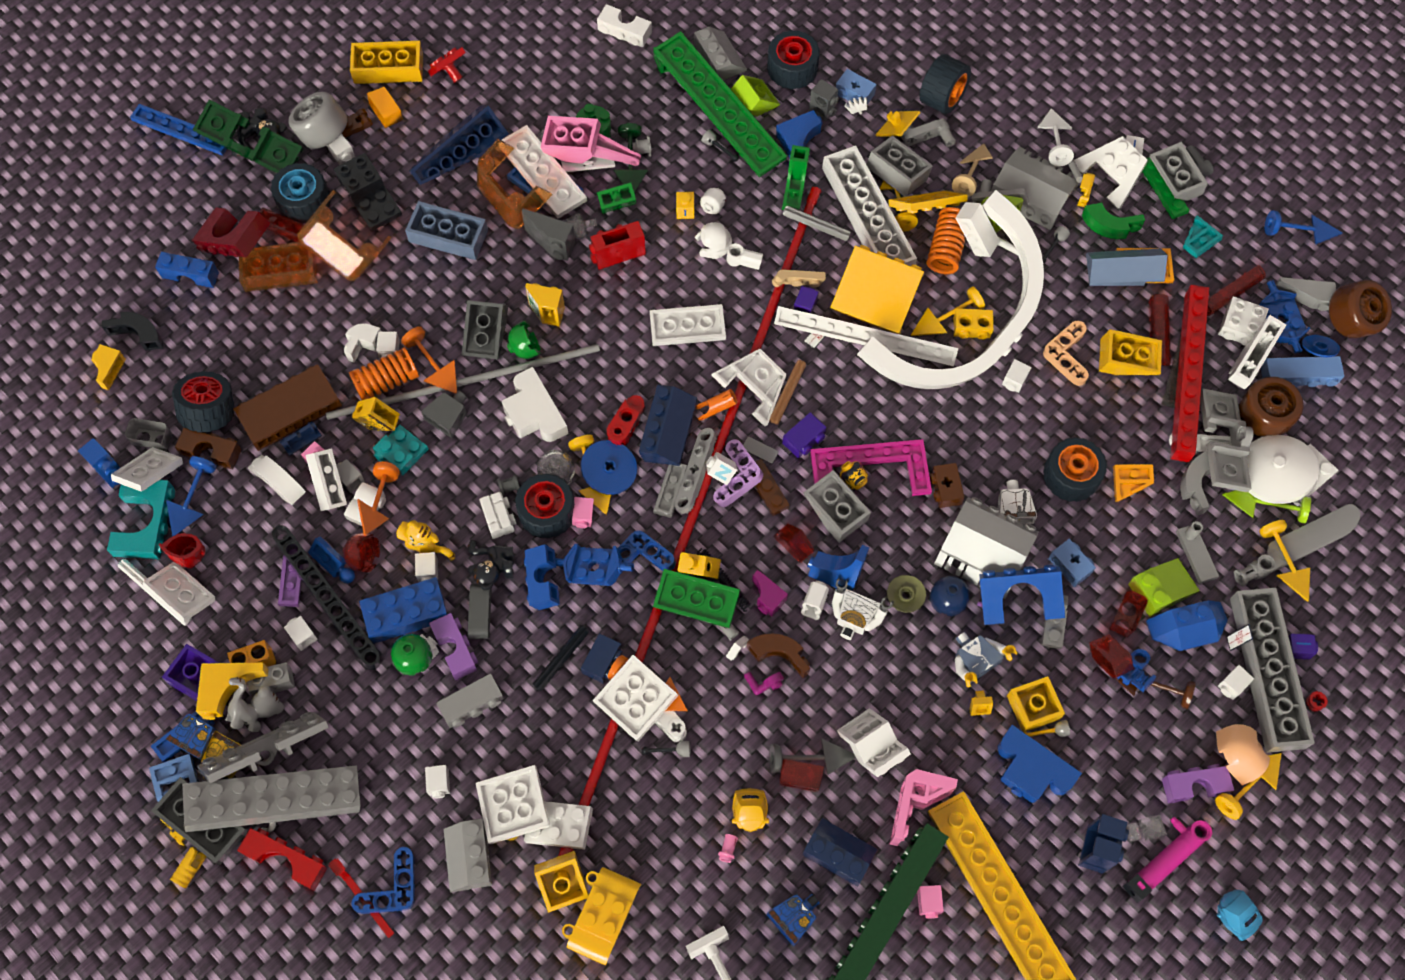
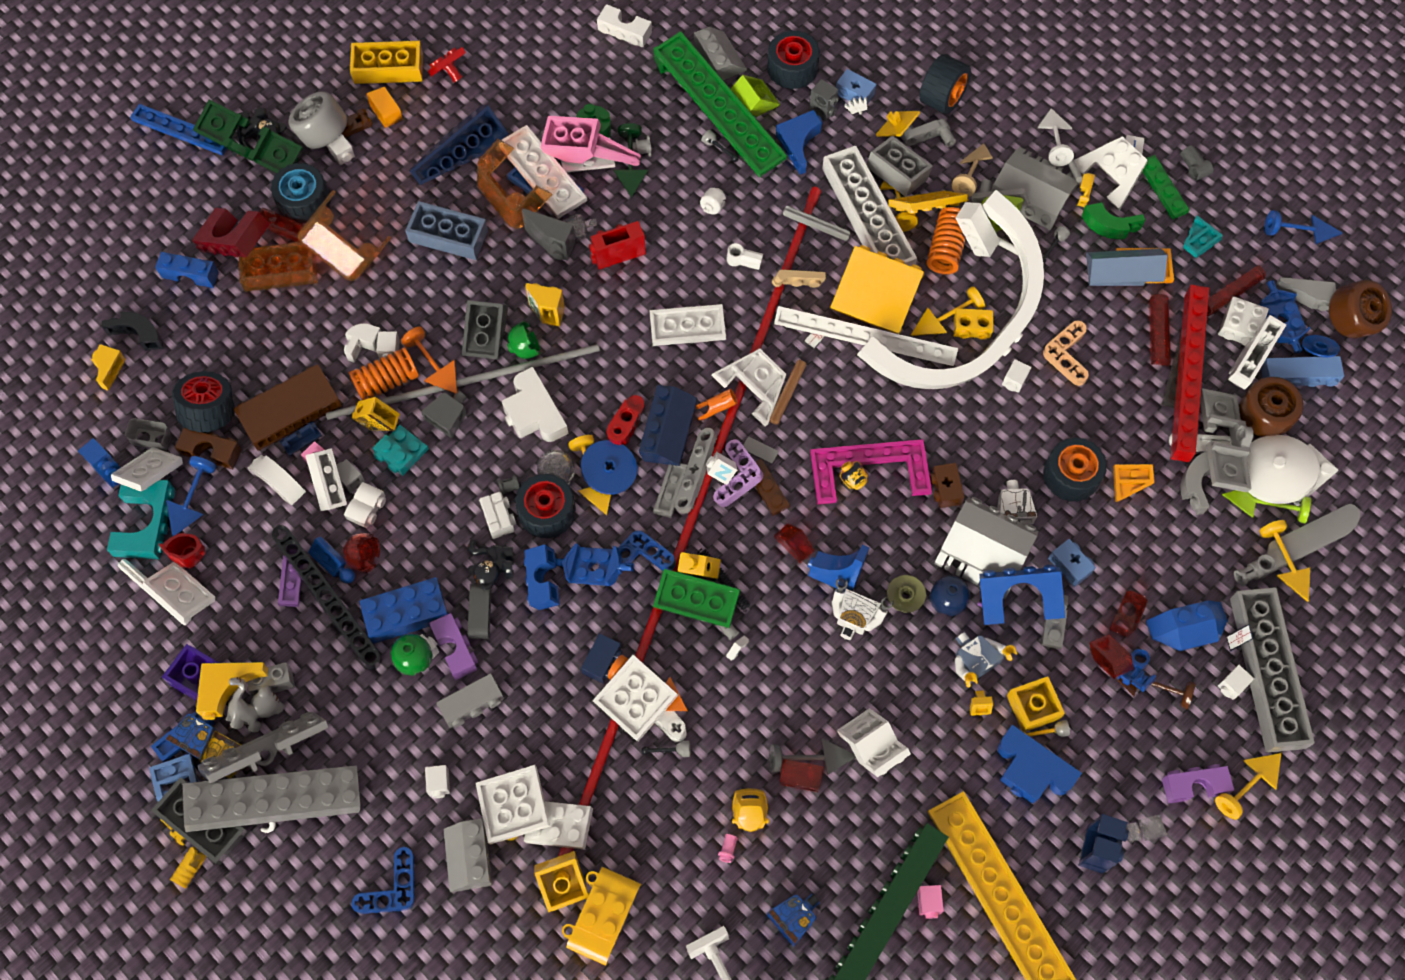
(247, 652): light orange piece -> none
(300, 632): white brick -> none
(304, 869): red arch -> none
(338, 868): red piece -> none
(367, 192): black piece -> none
(369, 515): orange piece -> none
(421, 538): yellow animal -> none
(426, 566): white brick -> none
(560, 658): black axle -> none
(582, 512): bright pink brick -> none
(616, 198): green brick -> none
(685, 205): yellow brick -> none
(716, 238): white helmet -> none
(771, 595): magenta arch -> none
(773, 682): magenta plate -> none
(781, 646): reddish brown arch -> none
(796, 177): green arch -> none
(804, 435): dark purple brick -> none
(806, 300): dark purple brick -> none
(815, 600): white brick -> none
(837, 506): light grey slope -> none
(839, 852): dark blue slope -> none
(930, 790): bright pink bracket -> none
(1129, 354): yellow slope -> none
(1164, 586): lime slope -> none
(1168, 859): dark pink piece -> none
(1179, 172): light grey slope -> none
(1197, 552): light grey piece -> none
(1239, 914): dark azure helmet -> none
(1242, 752): light nougat brick -> none
(1303, 646): dark purple brick -> none
(1313, 705): red bush -> none

